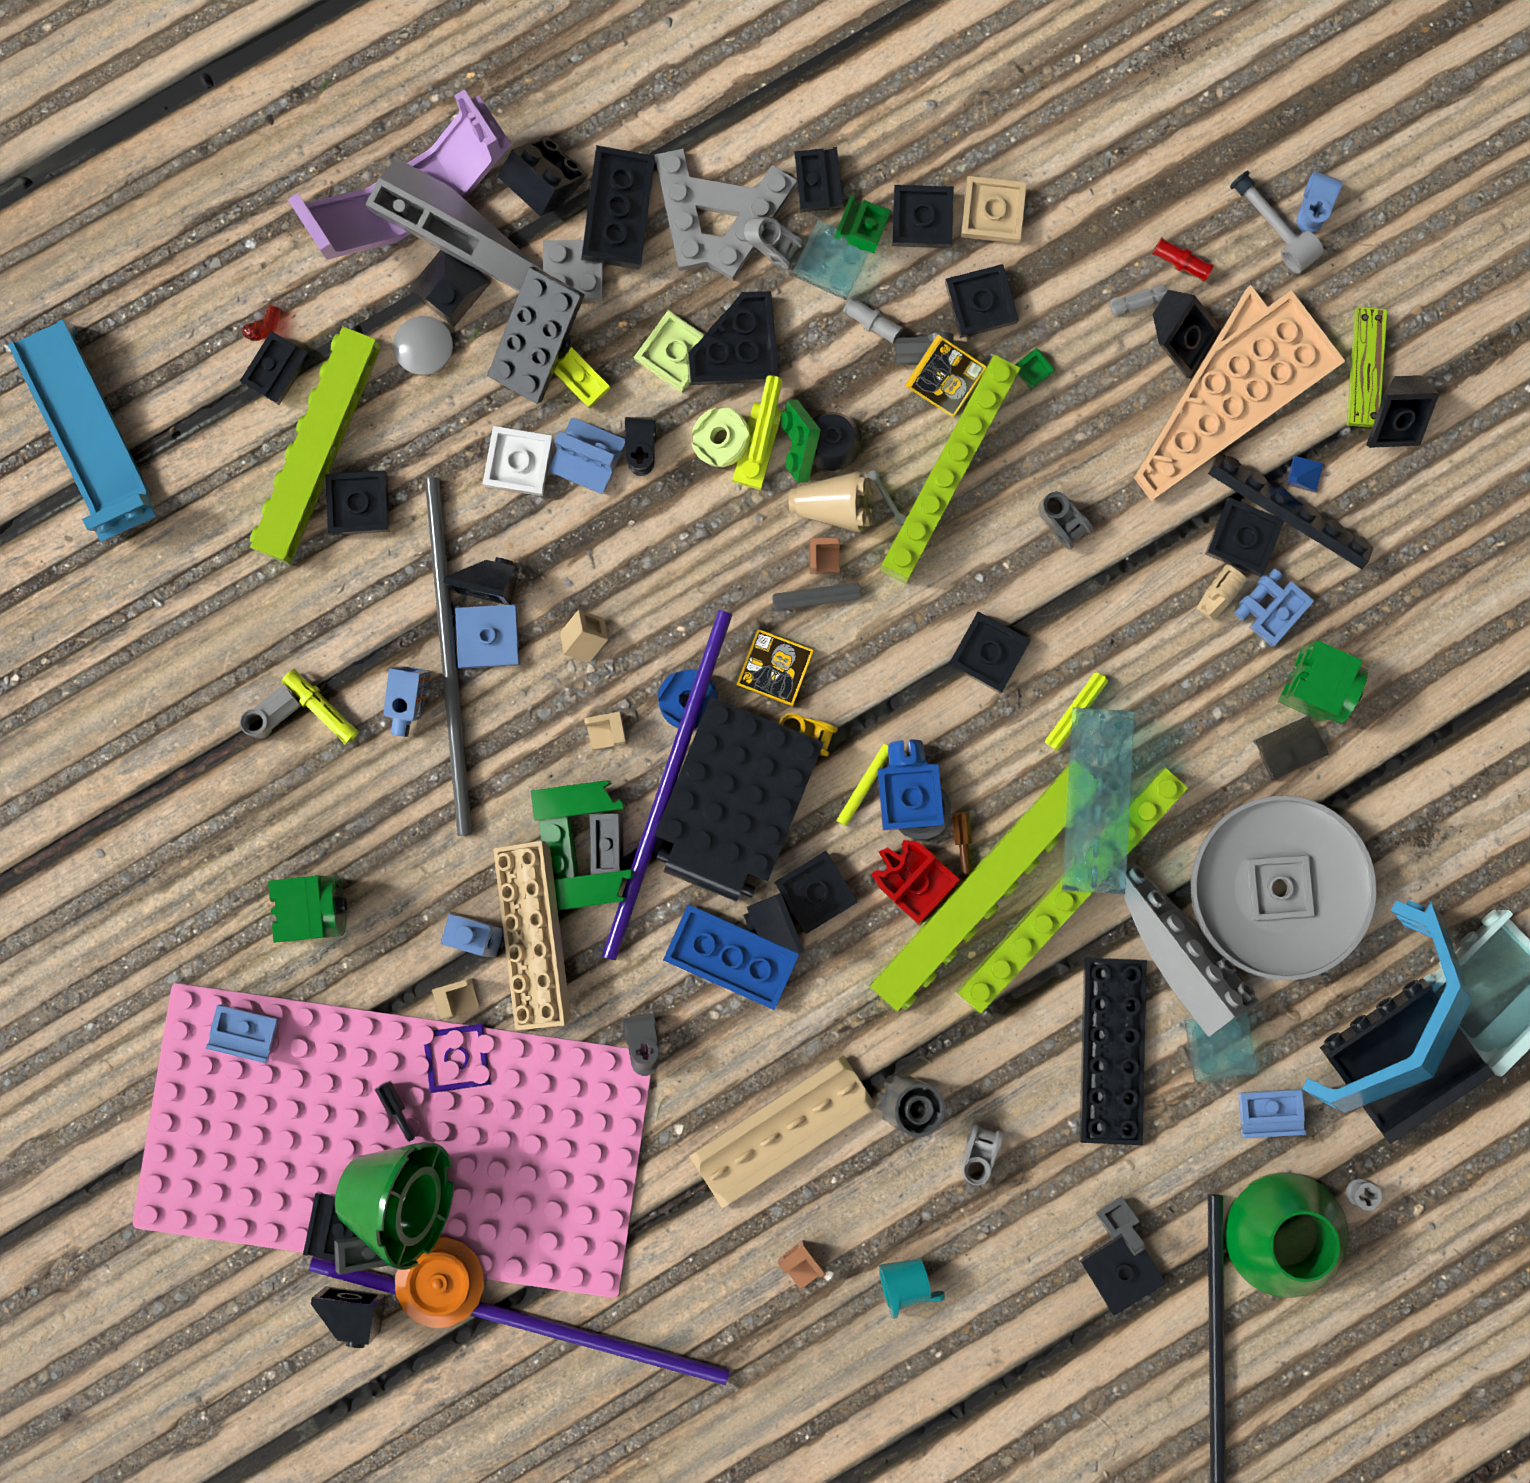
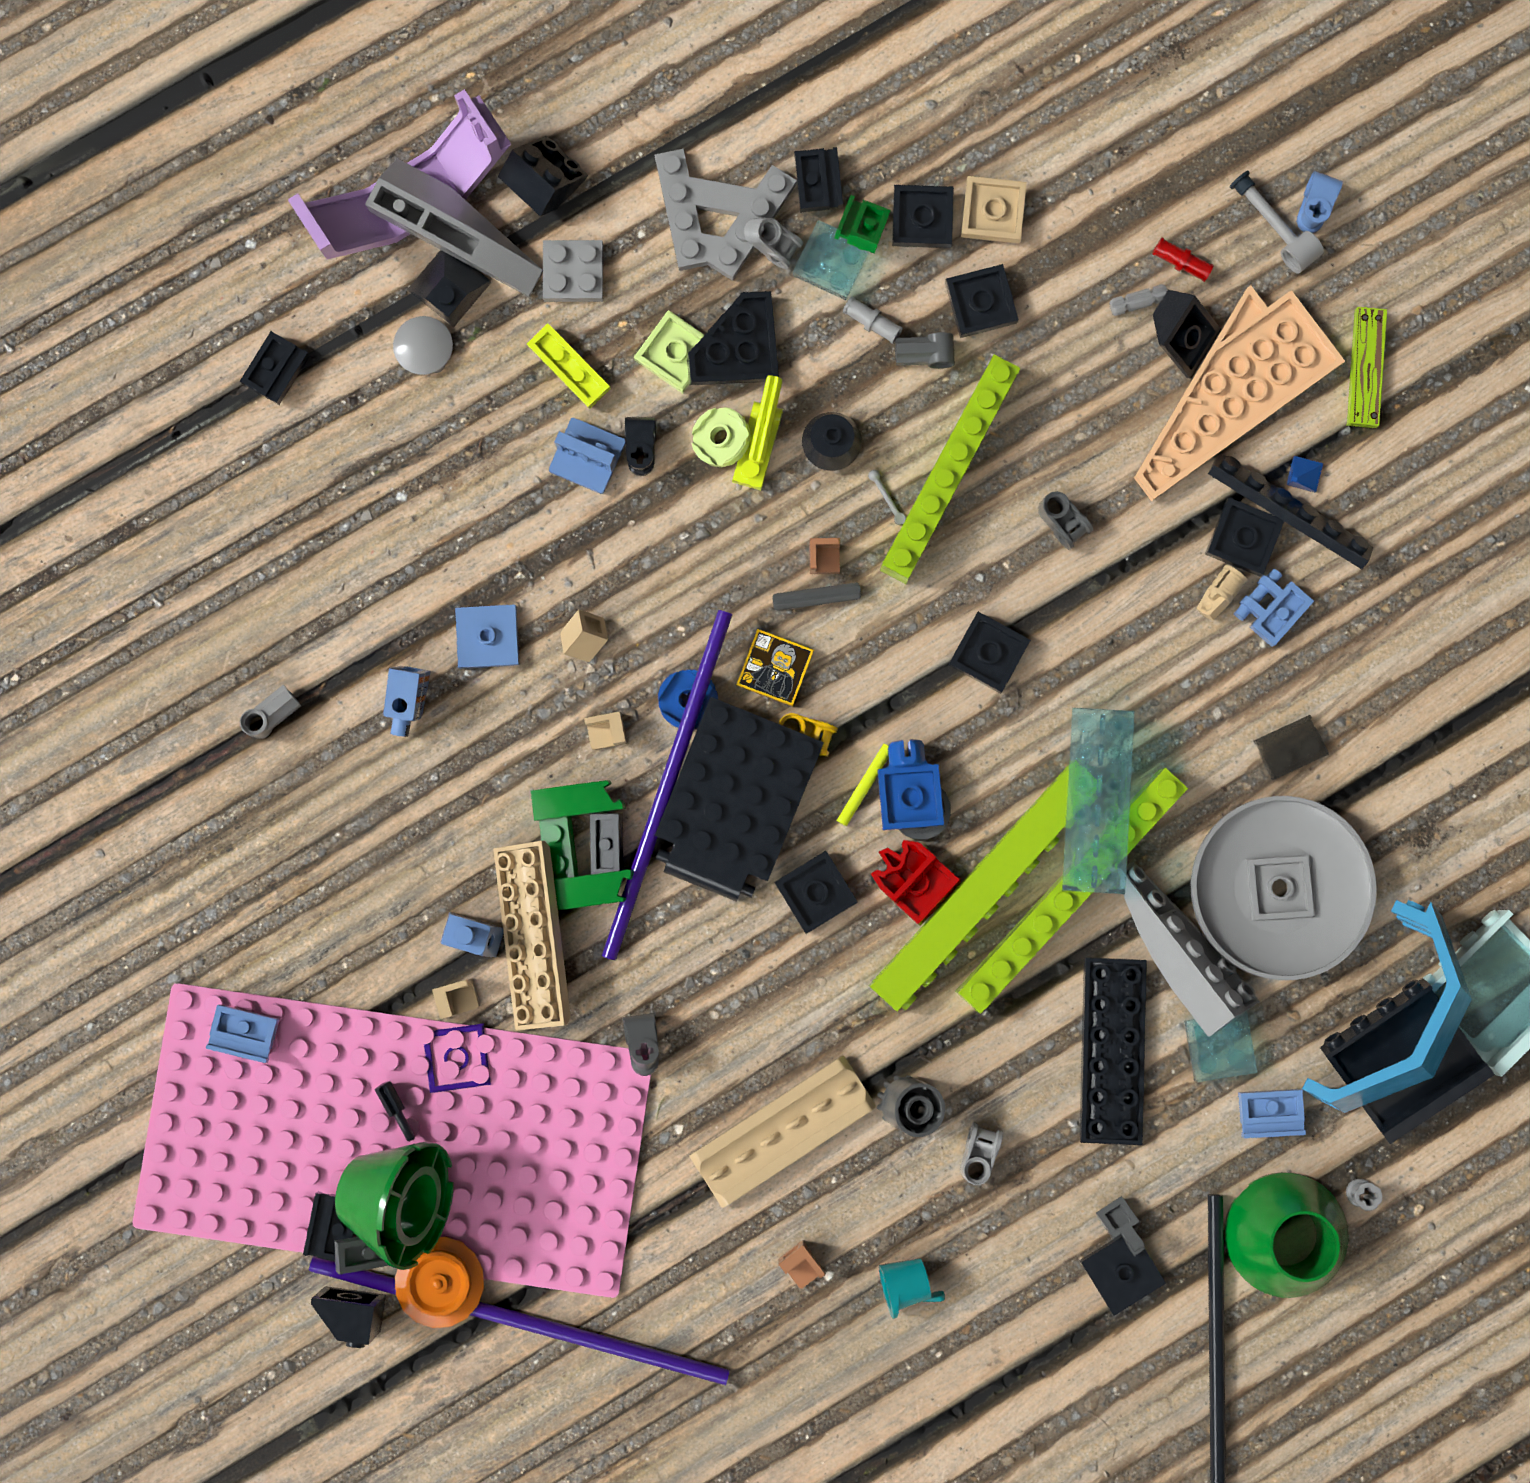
(84, 430): dark azure panel -> none
(260, 329): clear red arm -> none
(307, 908): green piece -> none
(311, 697): neon yellow pin -> none
(315, 445): lime brick -> none
(357, 502): black plate -> none
(448, 657): dark grey piece -> none
(486, 580): black slope -> none
(517, 461): white plate -> none
(536, 335): plate -> none
(618, 207): black plate -> none
(731, 957): blue plate -> none
(773, 922): black slope -> none
(804, 437): green plate -> none
(835, 501): tan cone -> none
(945, 376): tile -> none
(962, 837): reddish brown axle -> none
(1034, 369): green tile -> none
(1083, 700): neon yellow axle -> none
(1325, 683): green piece -> none
(1403, 413): black slope -> none

